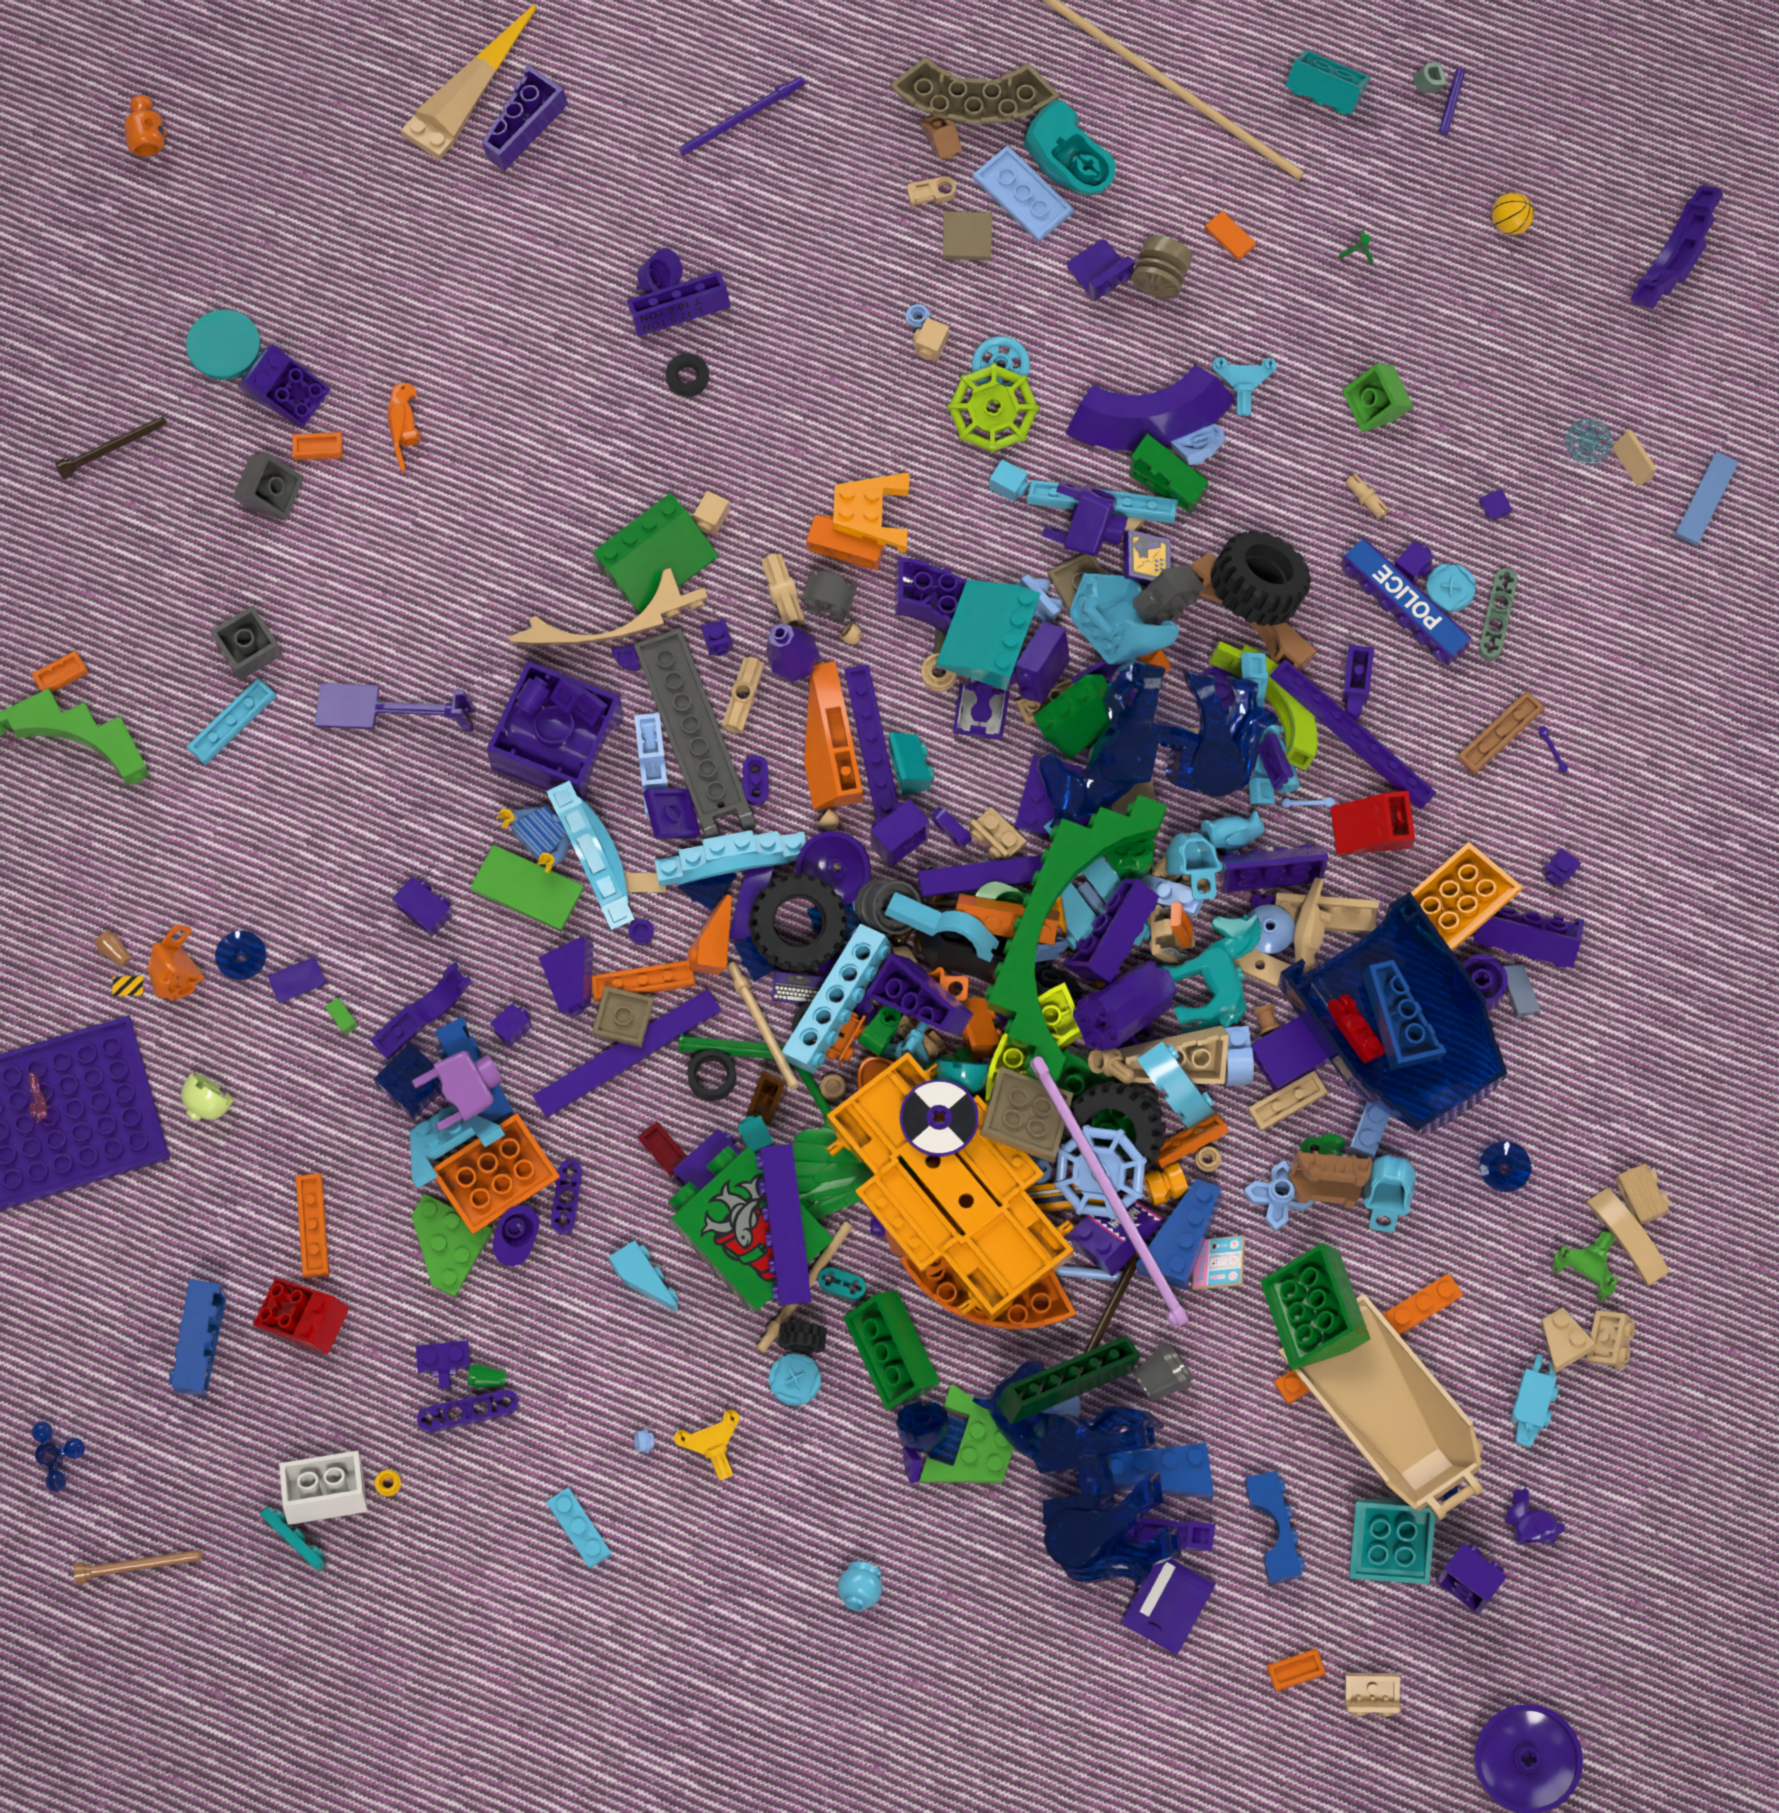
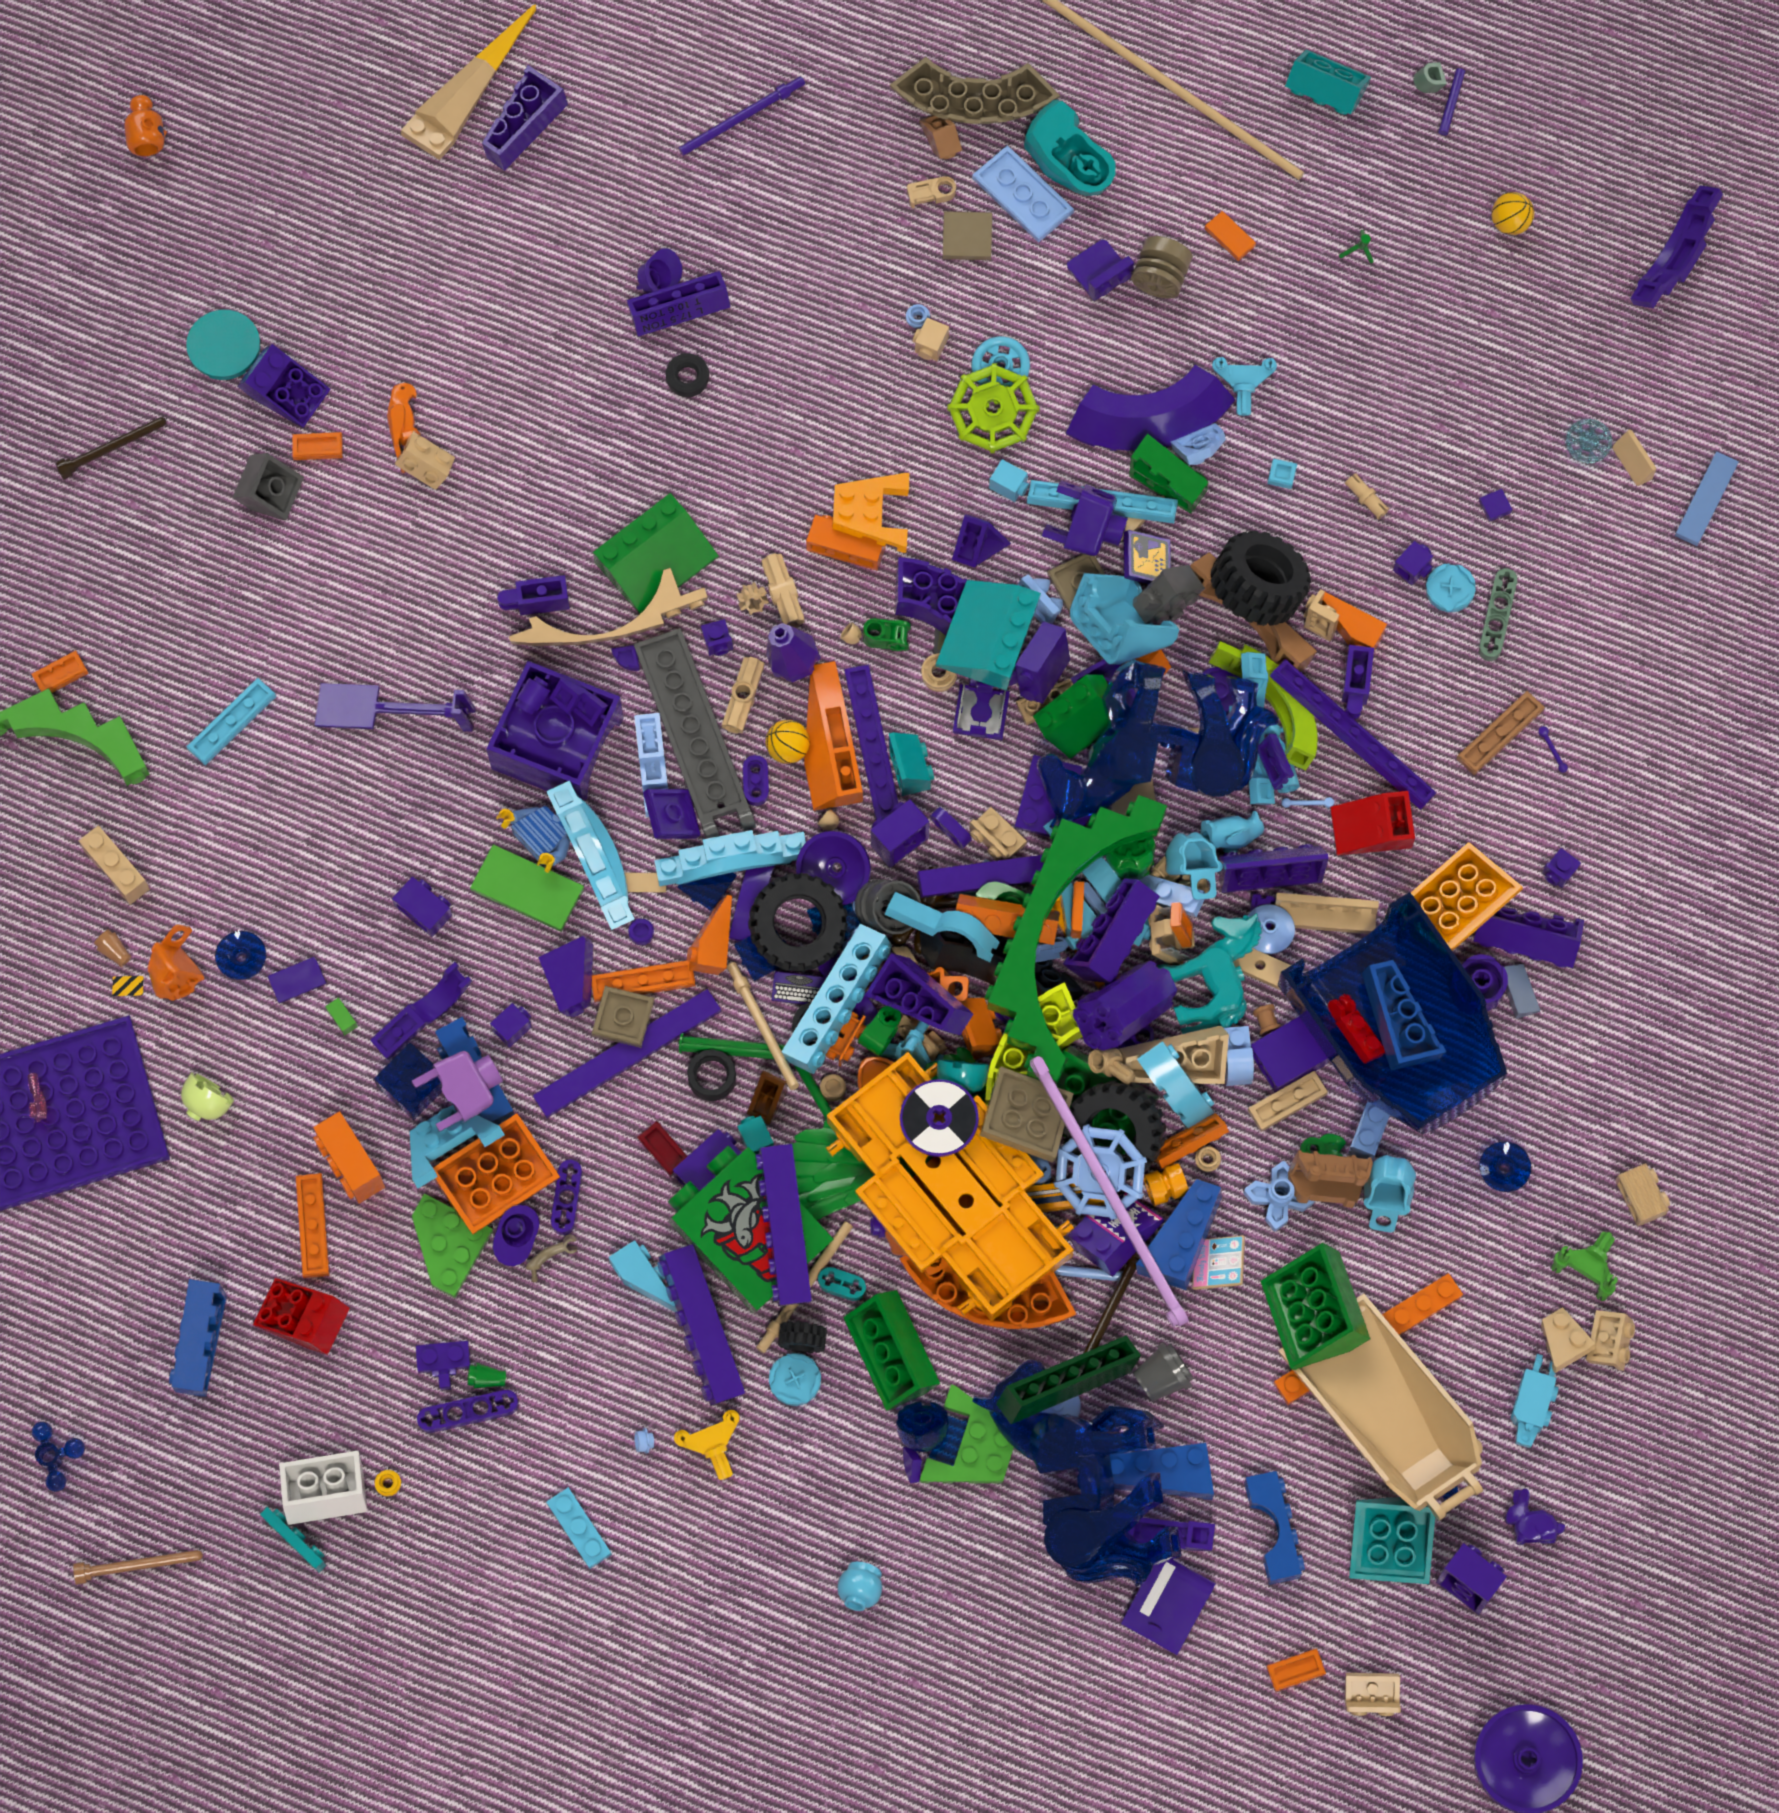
(114, 865): none -> tan arch
(246, 643): dark grey brick -> none
(347, 1158): none -> orange brick
(425, 461): none -> tan bracket
(536, 596): none -> dark purple brick
(537, 1261): none -> dark tan piece
(701, 1325): none -> dark purple brick
(711, 513): tan brick -> none
(755, 604): none -> tan gear
(787, 741): none -> yellow piece
(828, 594): dark grey brick -> none
(888, 634): none -> green piece
(977, 541): none -> dark purple slope
(1077, 910): none -> orange tile
(1282, 473): none -> medium azure tile
(1310, 927): tan animal -> none
(1319, 618): none -> tan bracket
(1355, 625): none -> orange slope
(1377, 397): bright green slope -> none
(1405, 602): brick -> none
(1630, 1235): tan slope -> none

